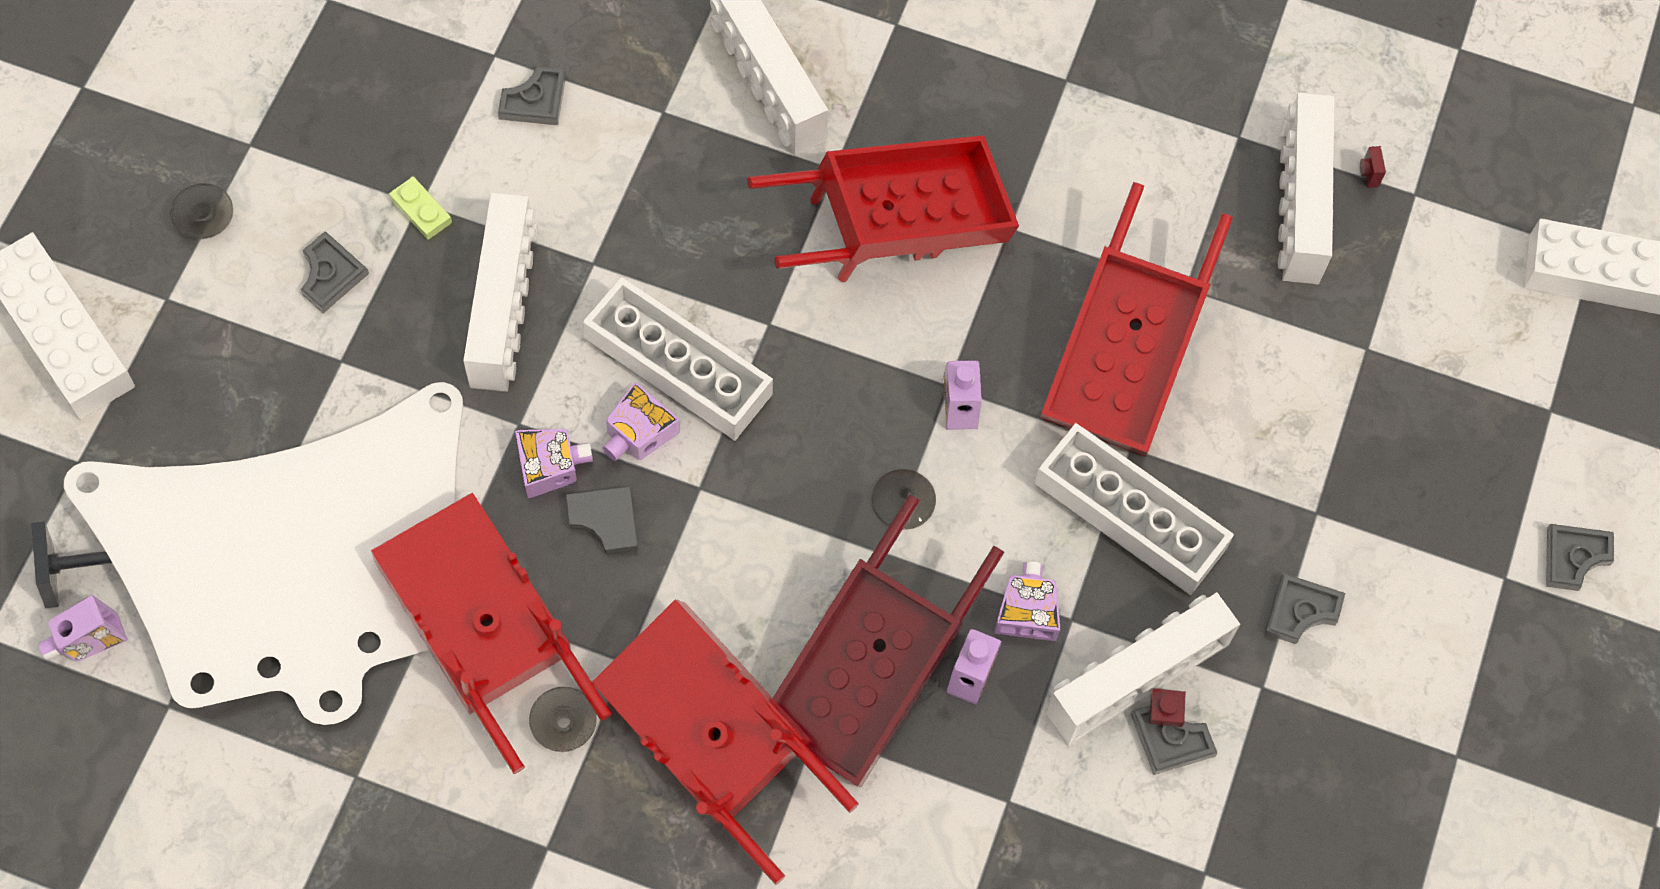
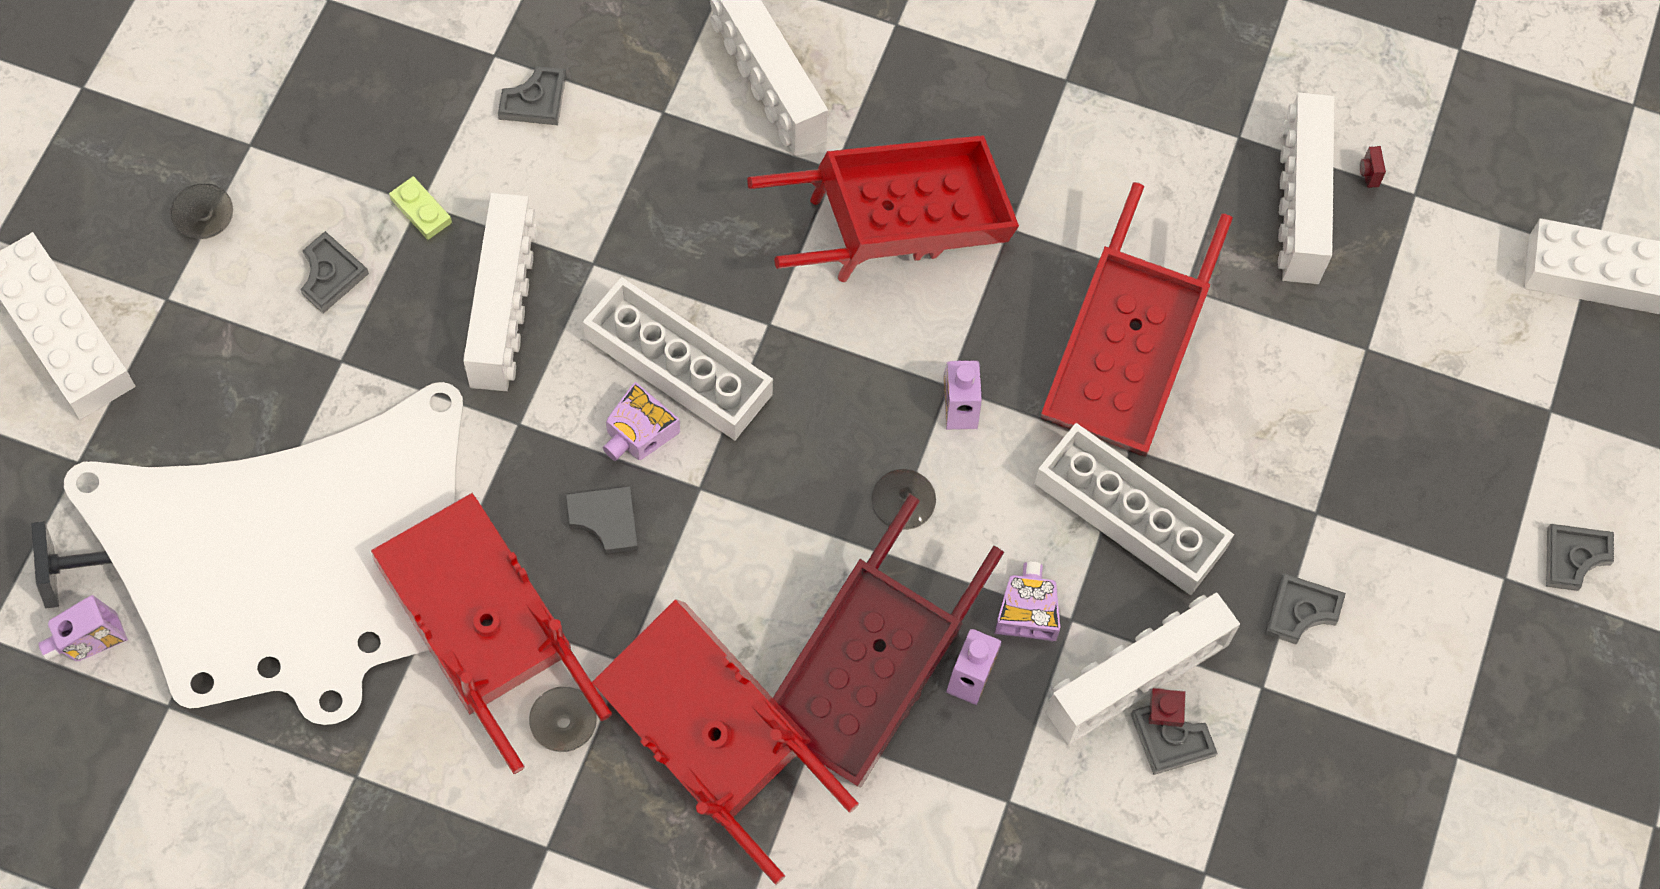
(549, 459): torso -> none

